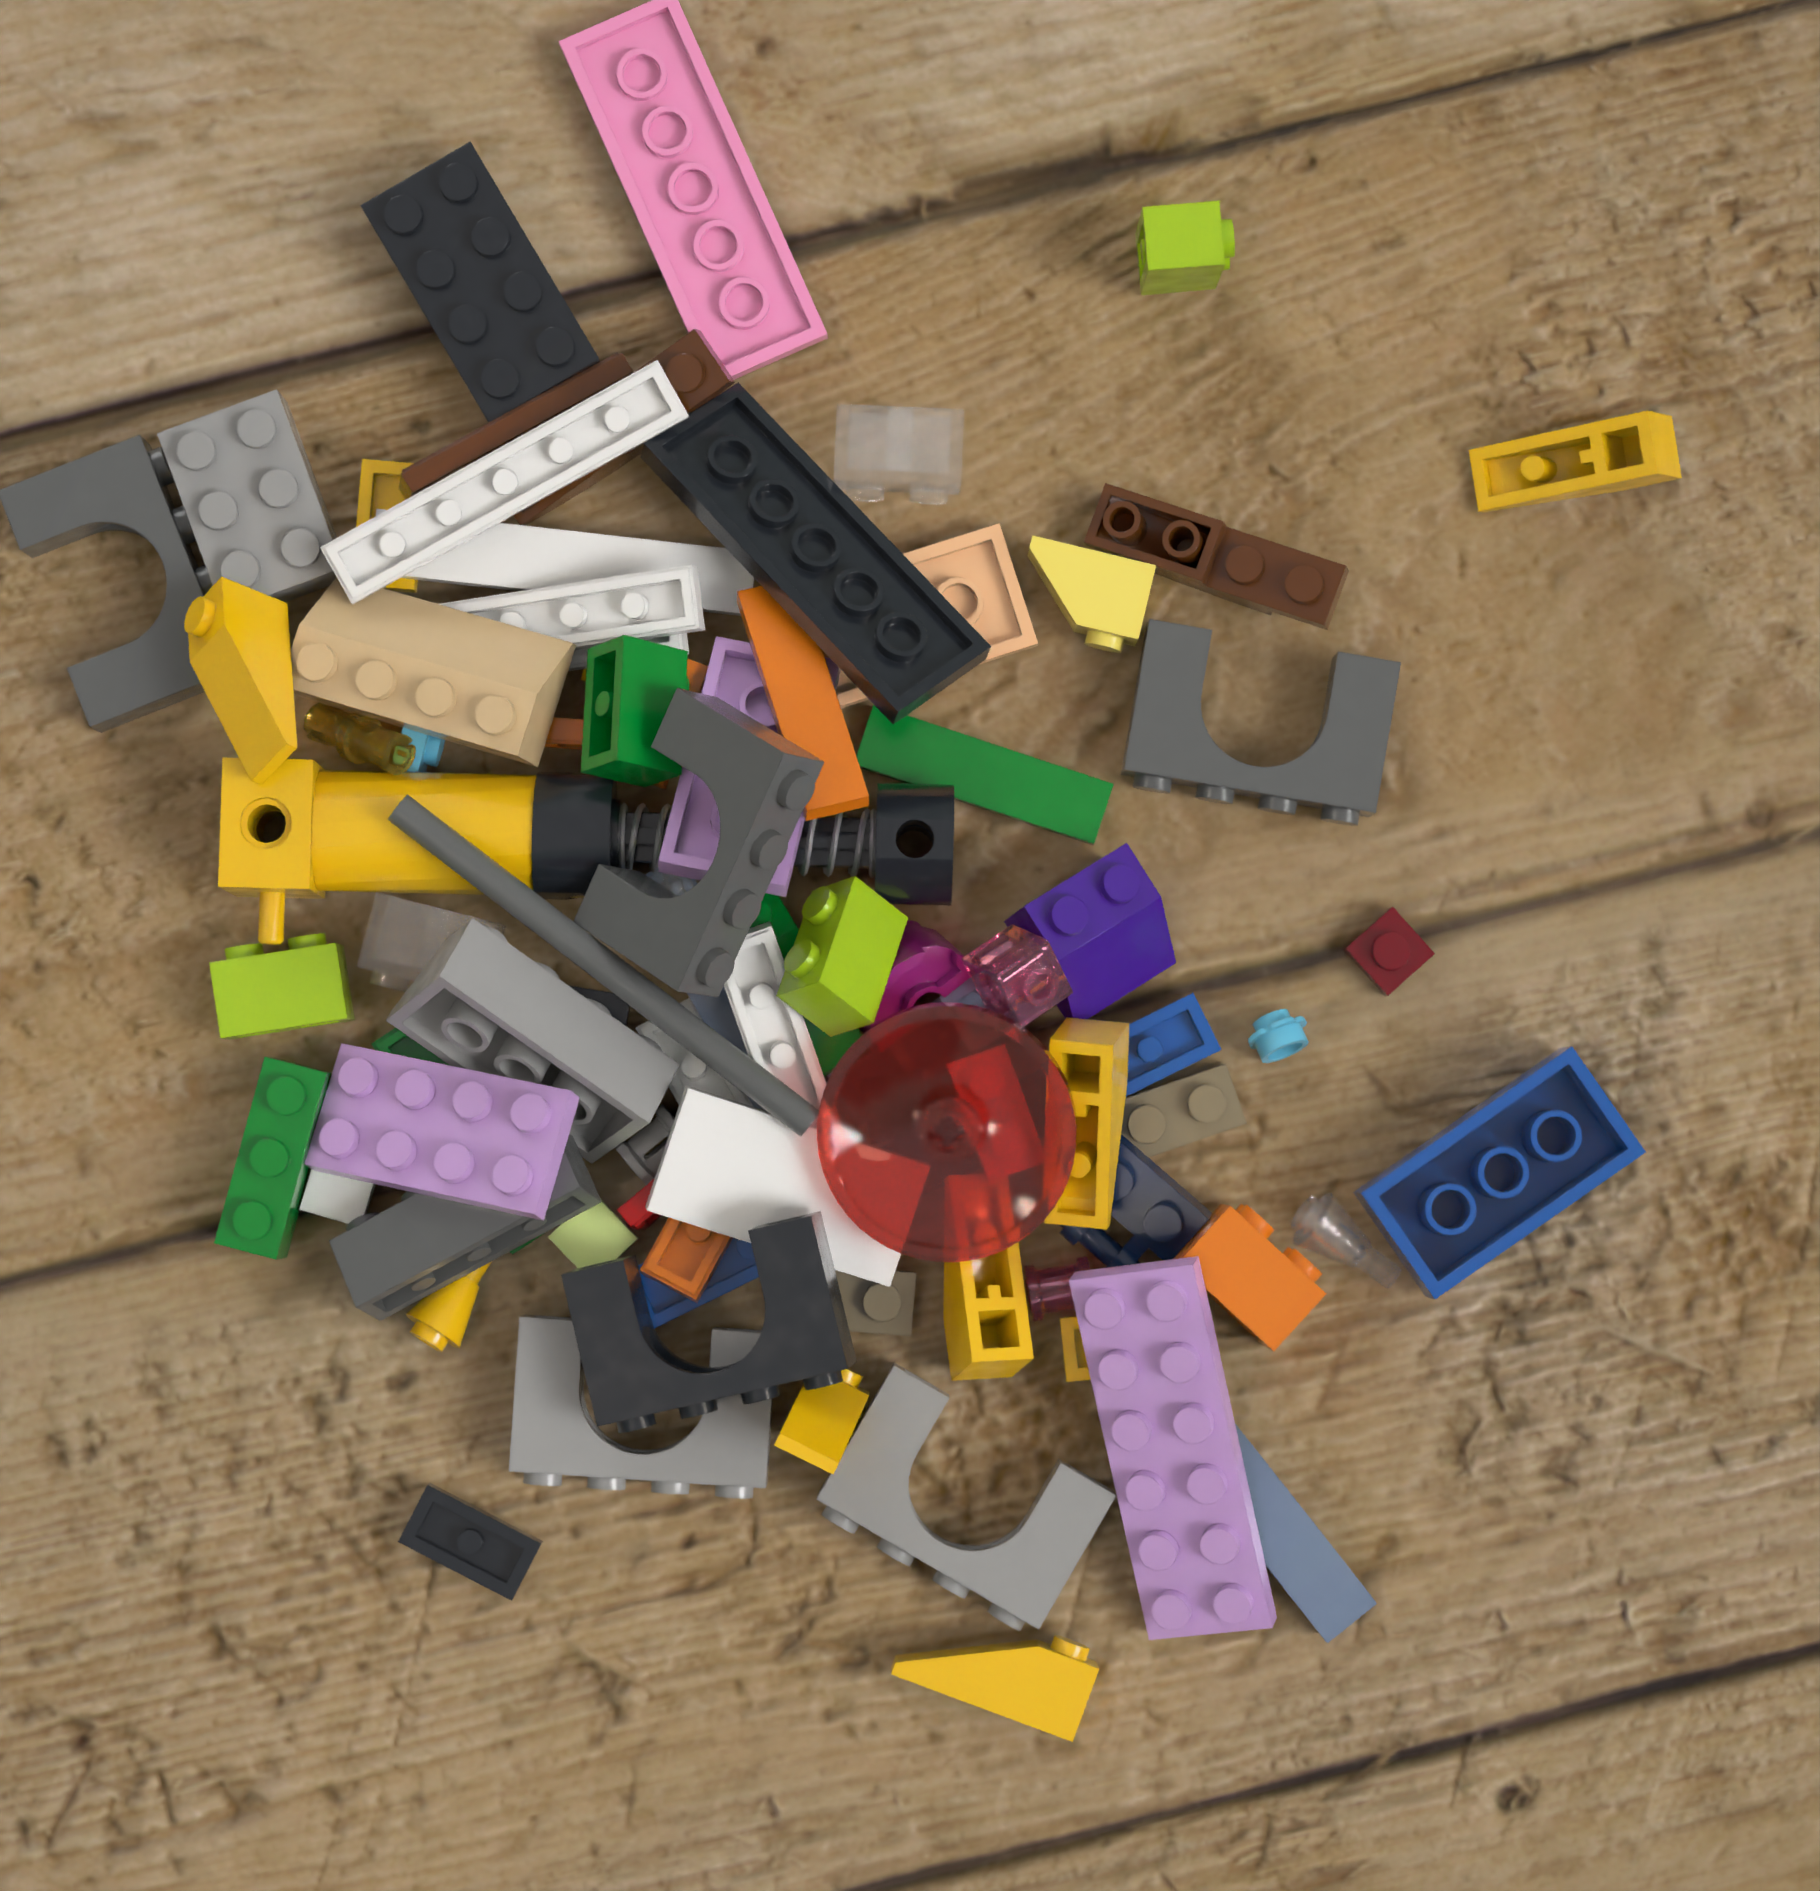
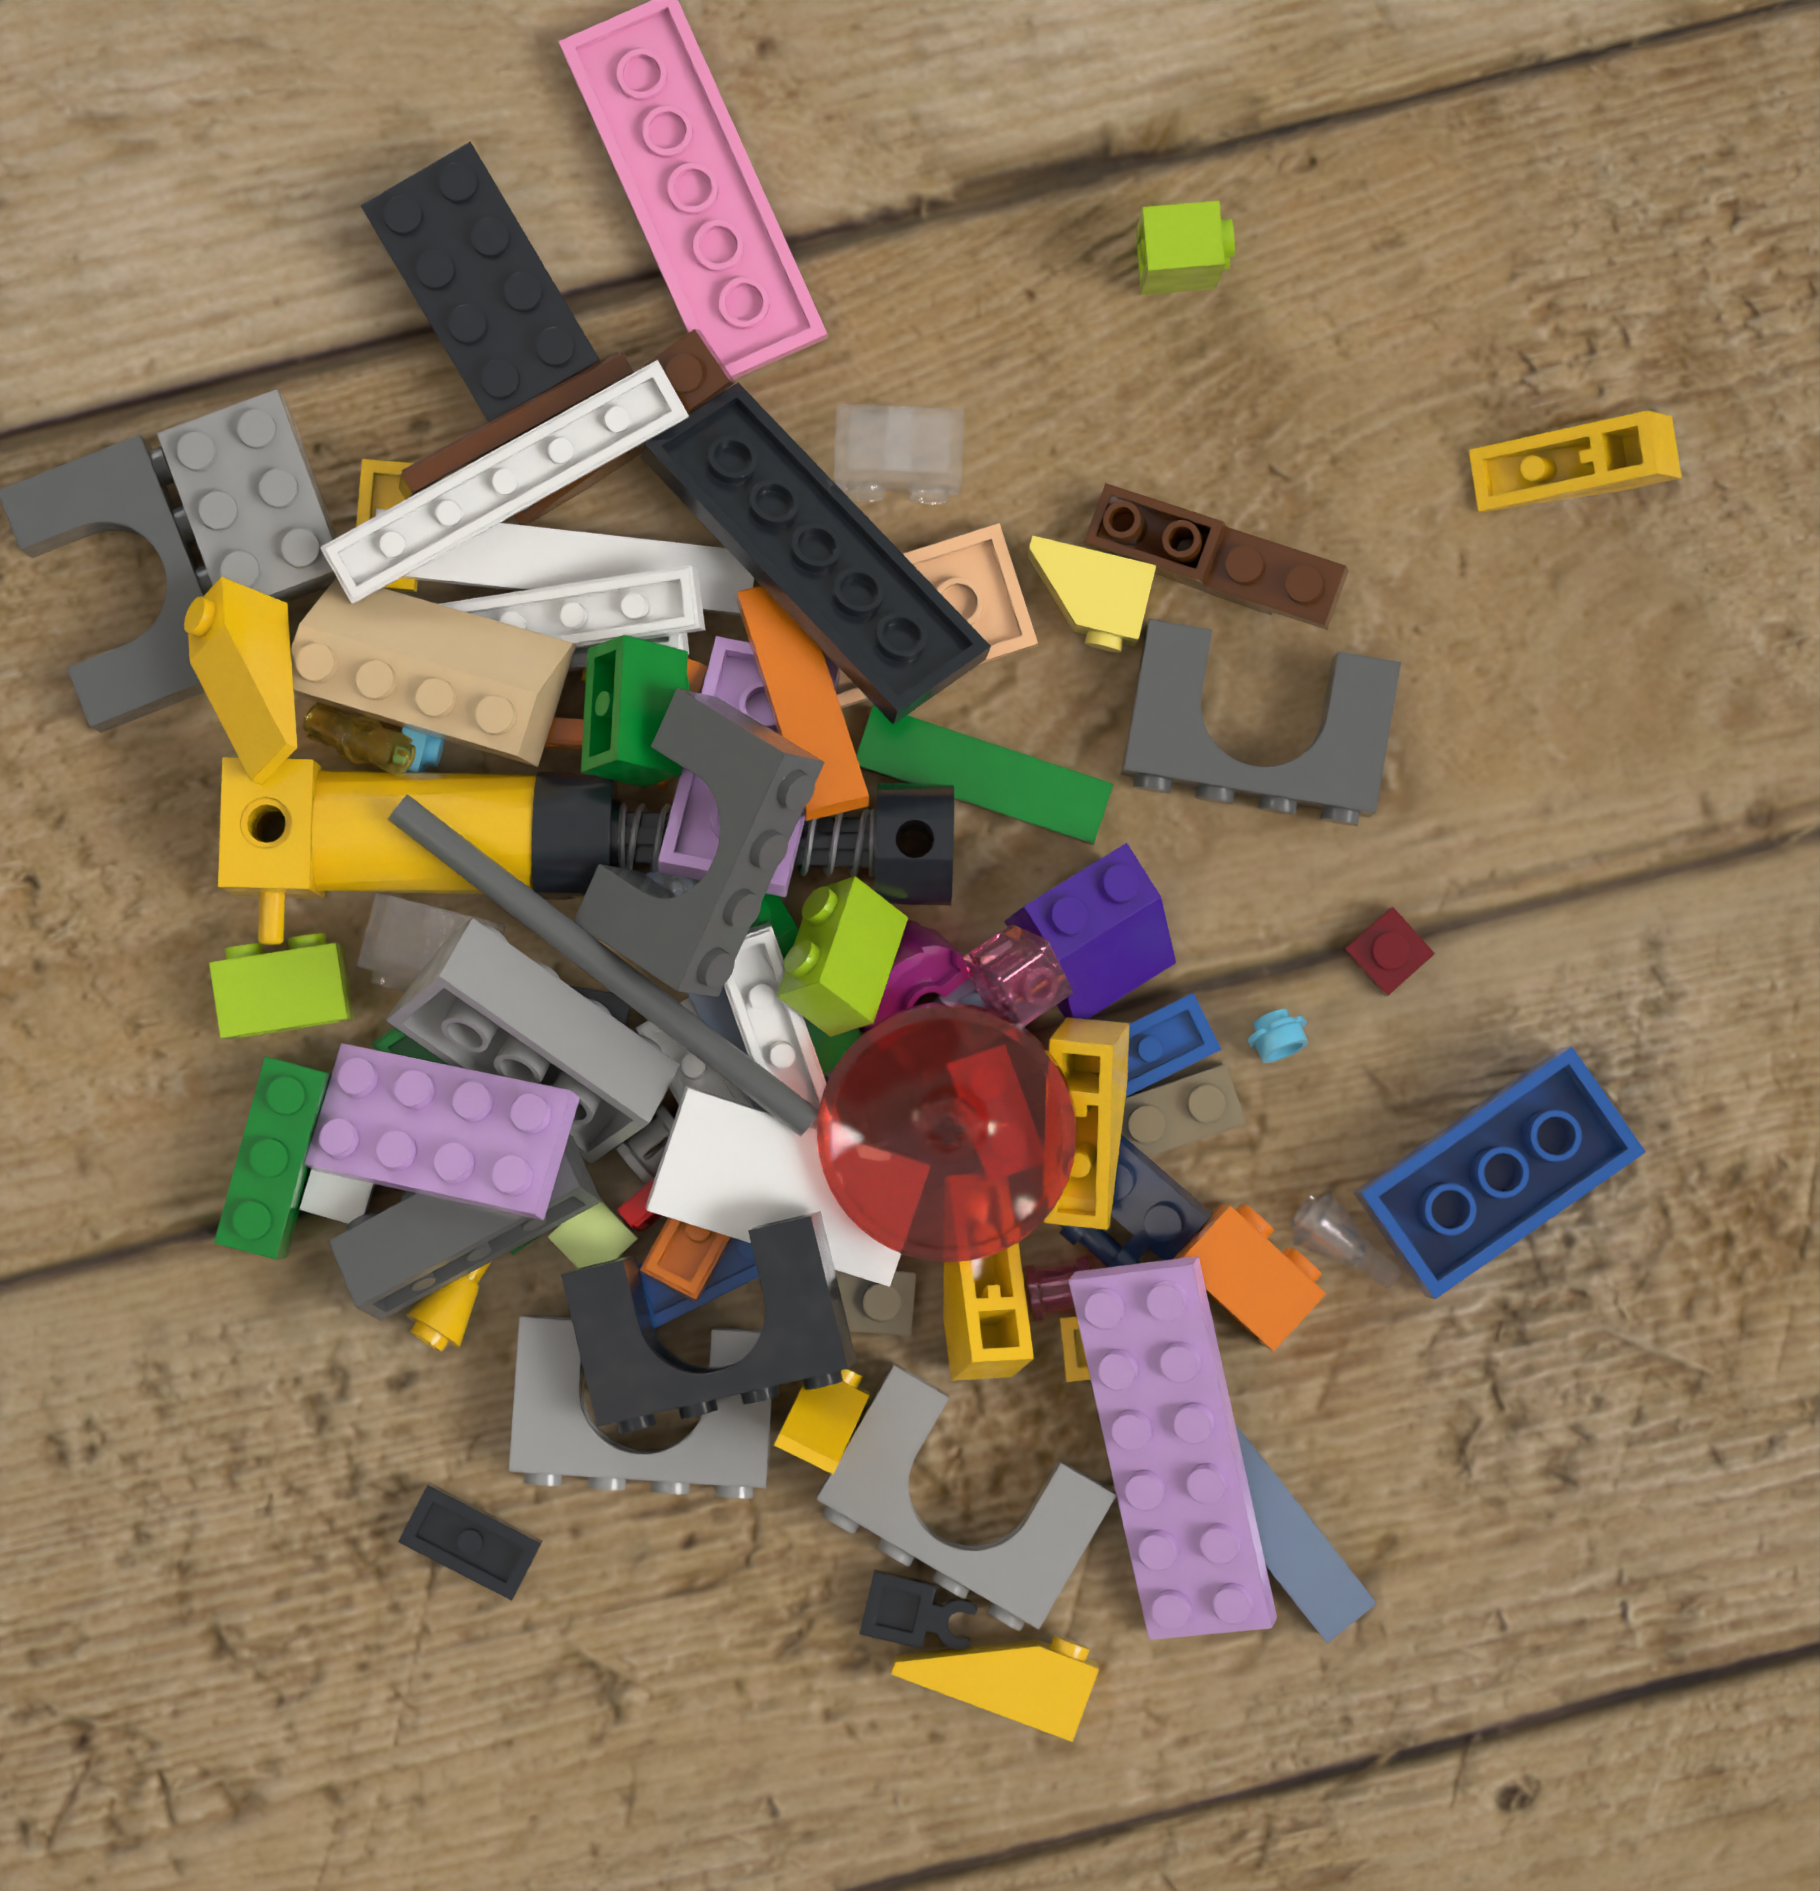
(904, 1609): none -> black plate

